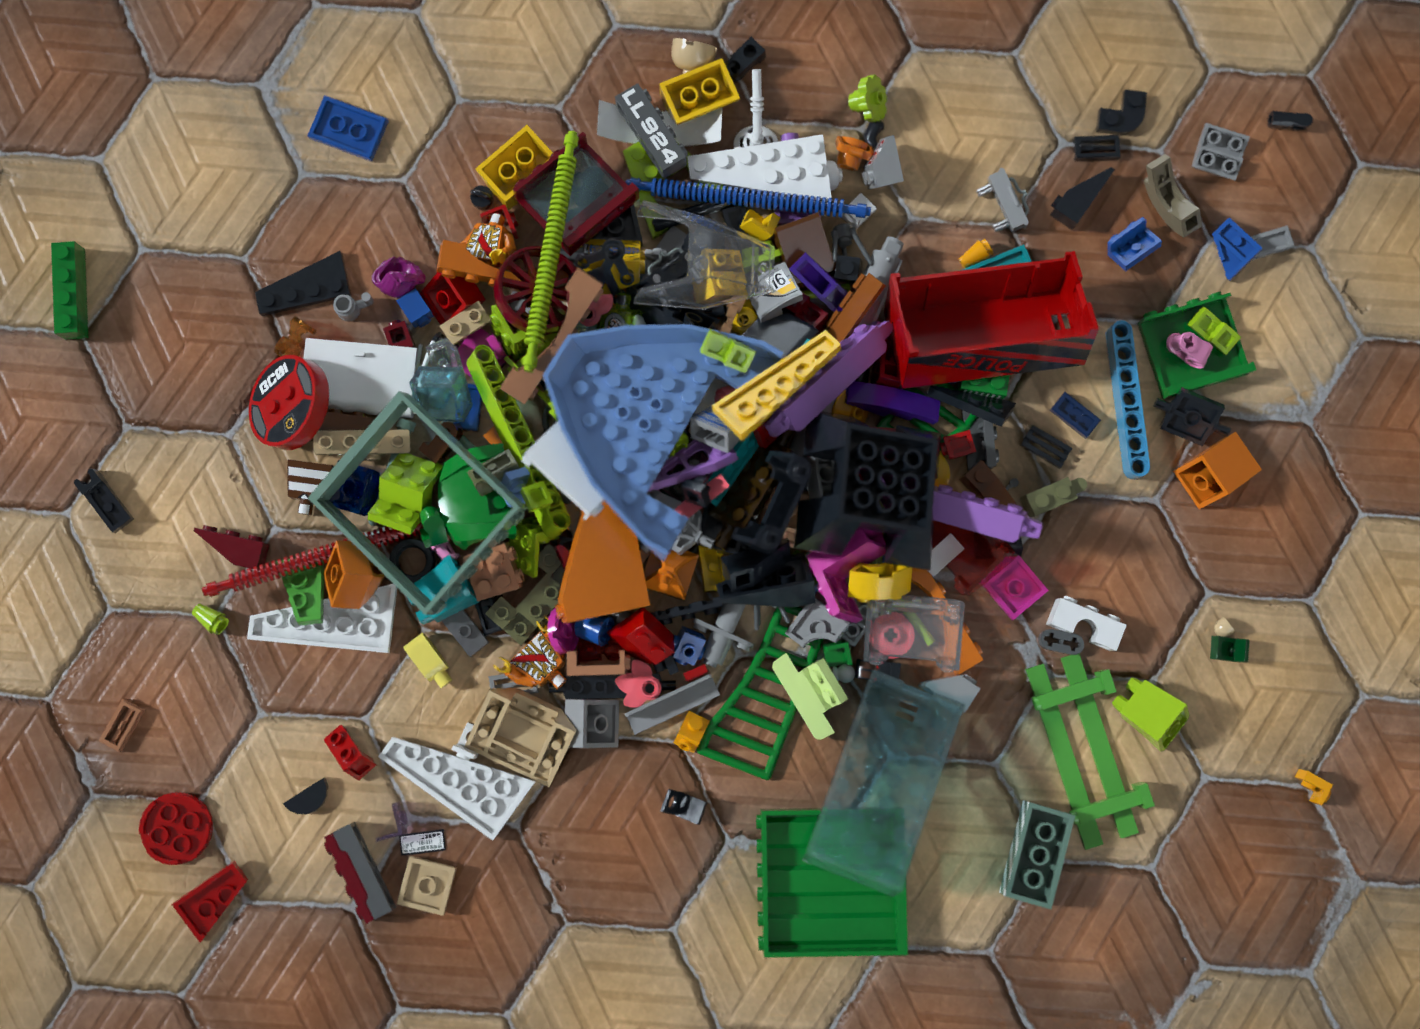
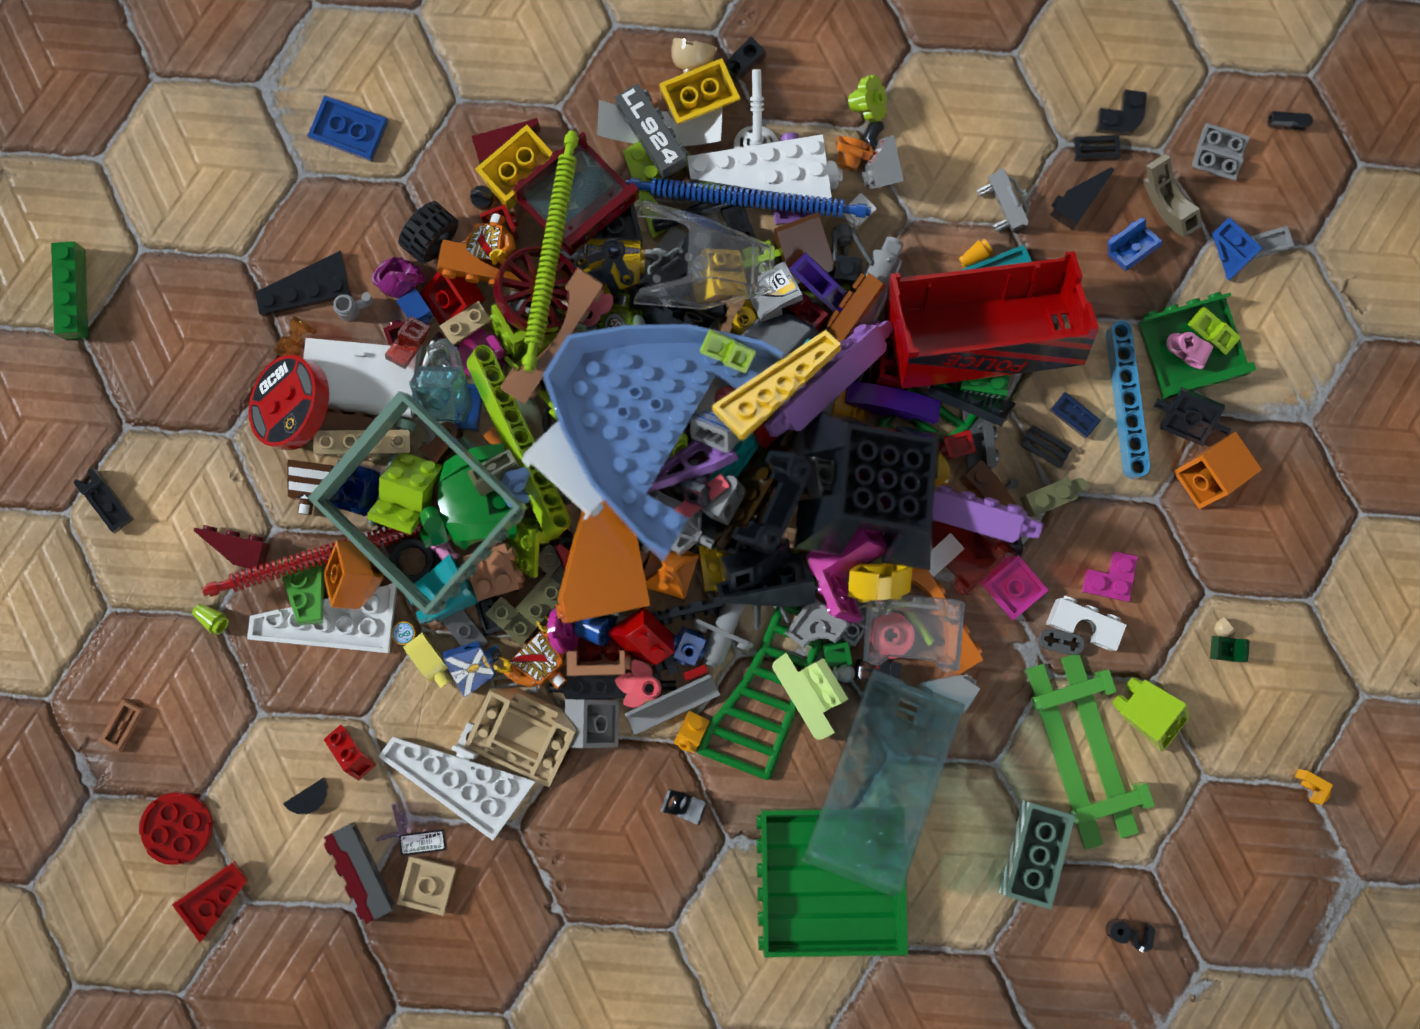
(403, 632): none -> tile
(408, 343): none -> clear red slope
(426, 231): none -> black tyre
(471, 665): none -> torso
(490, 141): none -> dark red slope
(536, 496): lime tile -> none
(725, 504): none -> light grey leg
(759, 227): yellow panel -> none
(1117, 583): none -> dark pink plate
(1121, 933): none -> black leg

